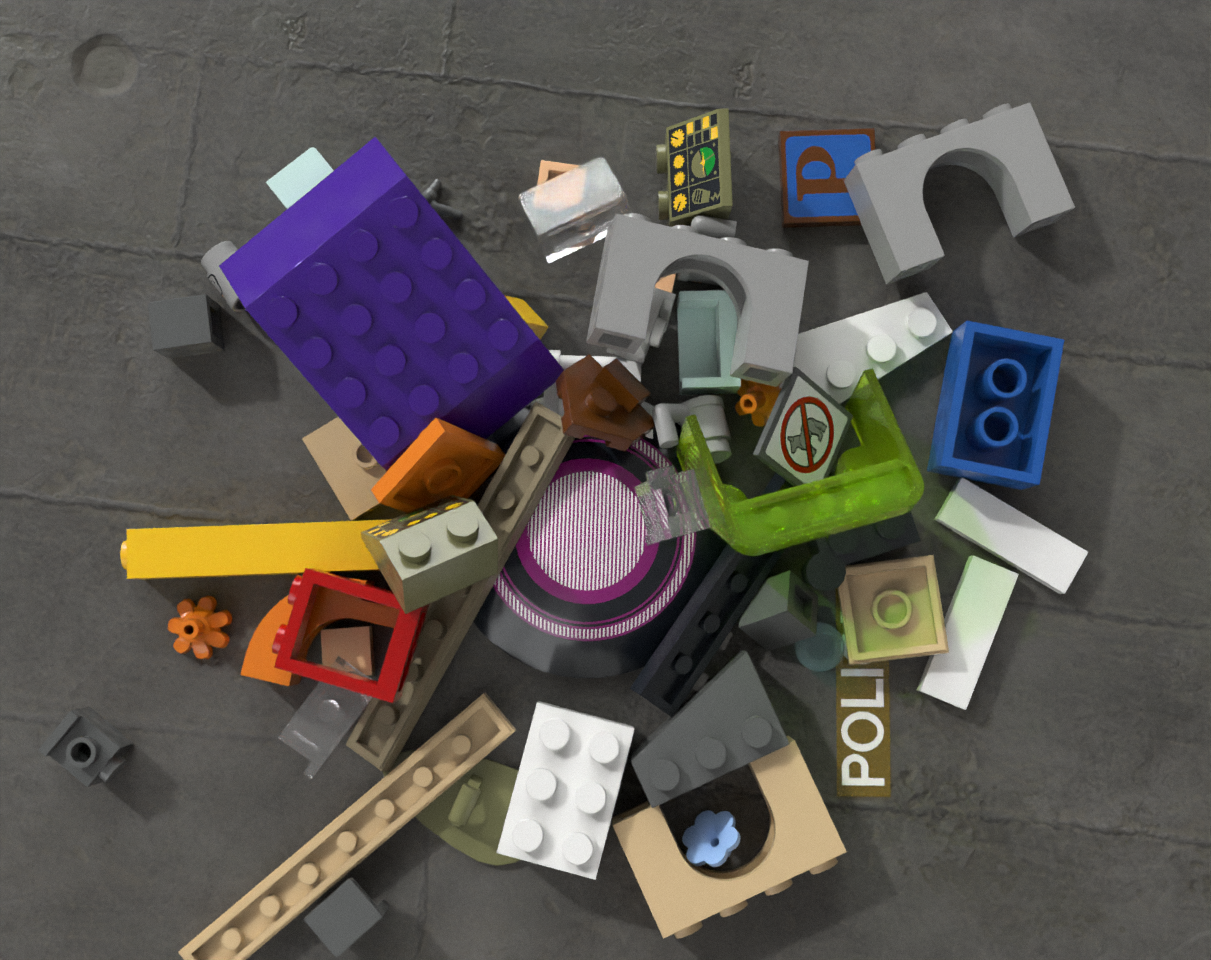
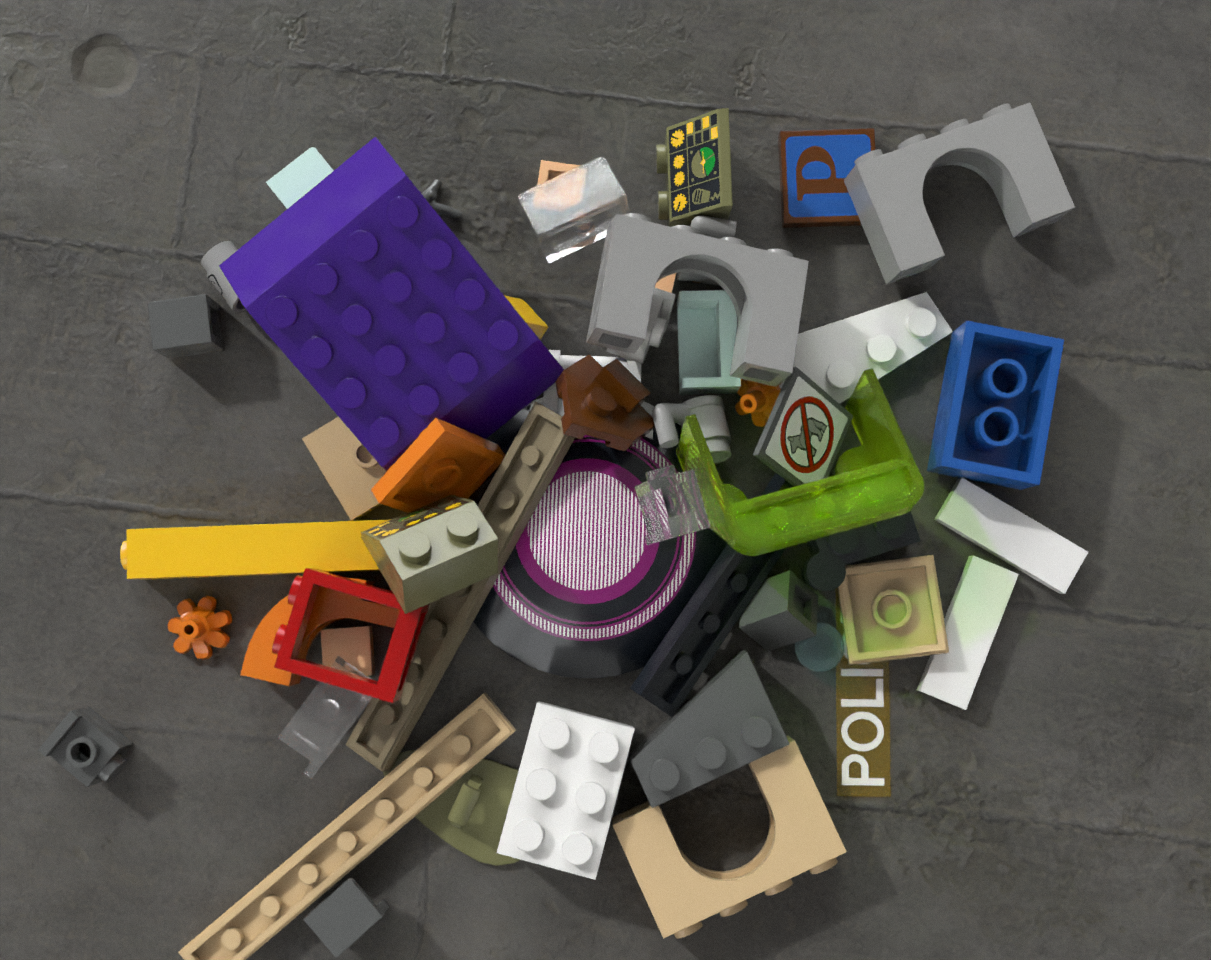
(711, 838): light blue plant -> none

